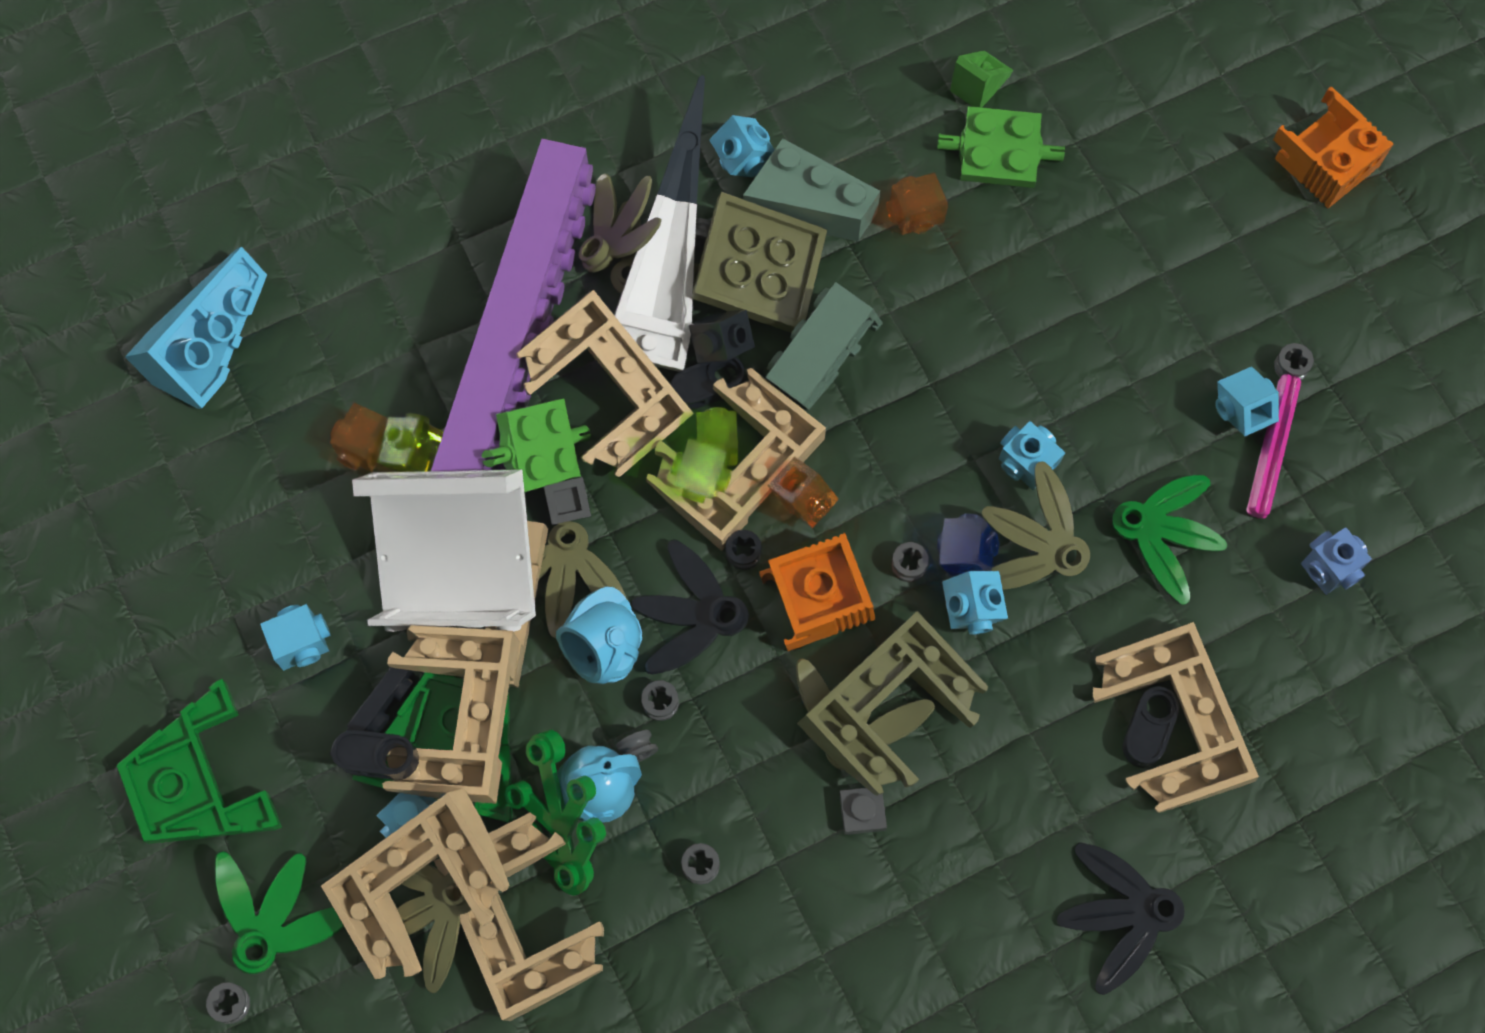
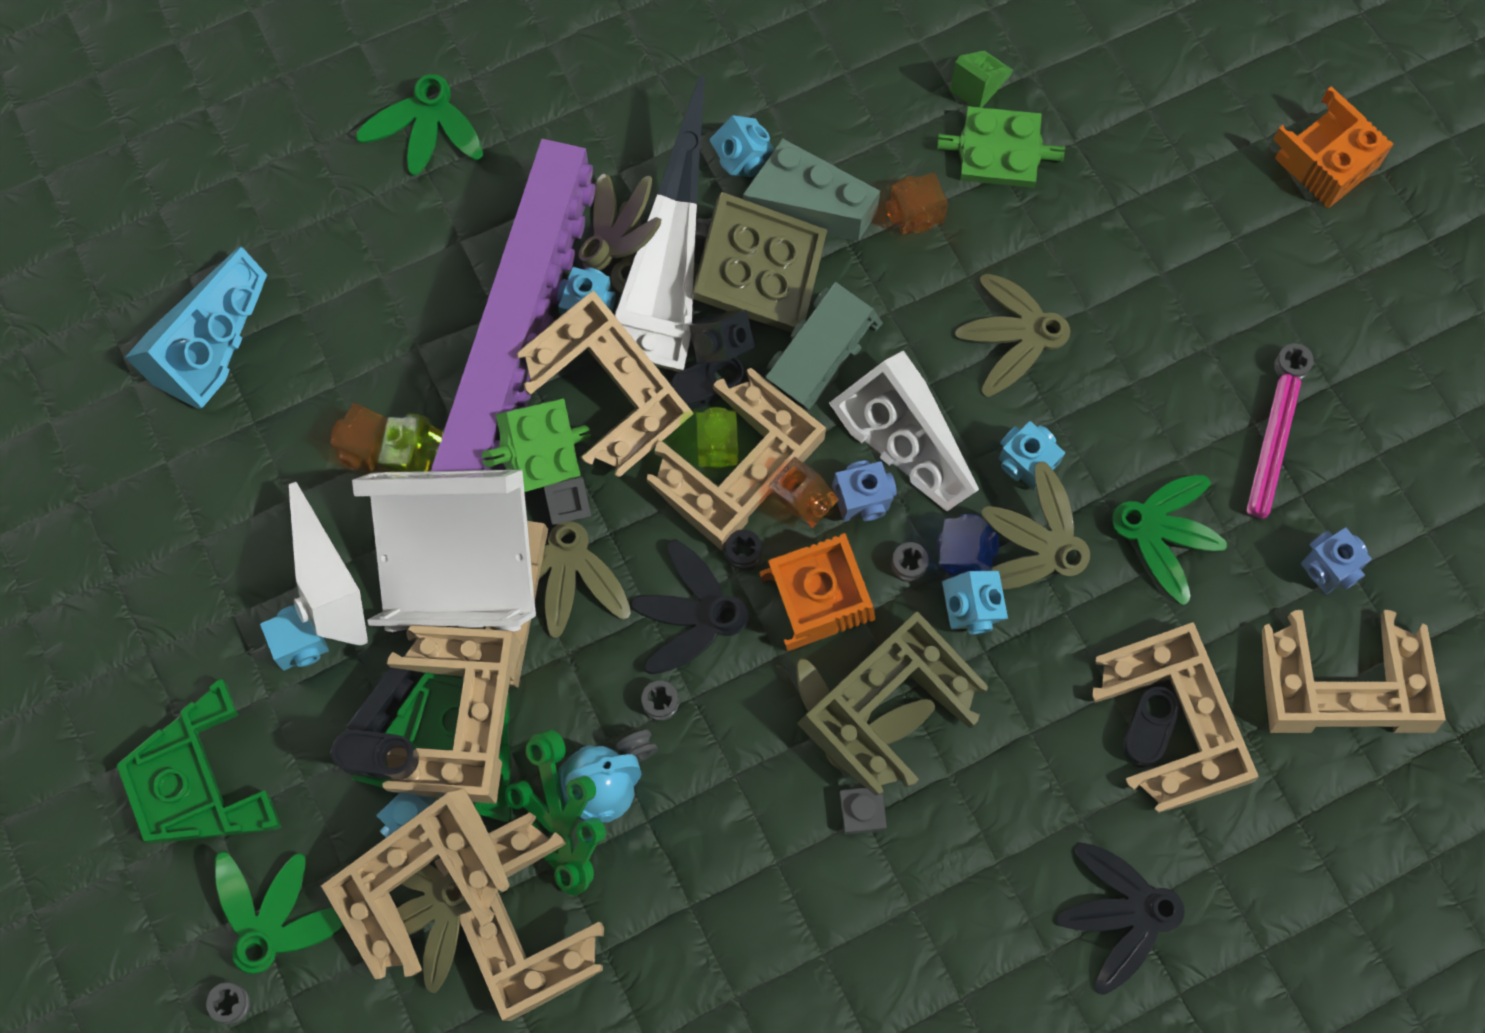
(324, 584): none -> white wedge
(425, 129): none -> green plant
(580, 284): none -> medium azure brick
(601, 637): medium azure helmet -> none
(701, 470): clear neon green brick -> none
(710, 855): dark grey bush -> none
(864, 491): none -> medium blue brick
(903, 423): none -> white wedge
(1028, 329): none -> olive plant
(1248, 401): medium azure brick -> none
(1406, 701): none -> tan wedge

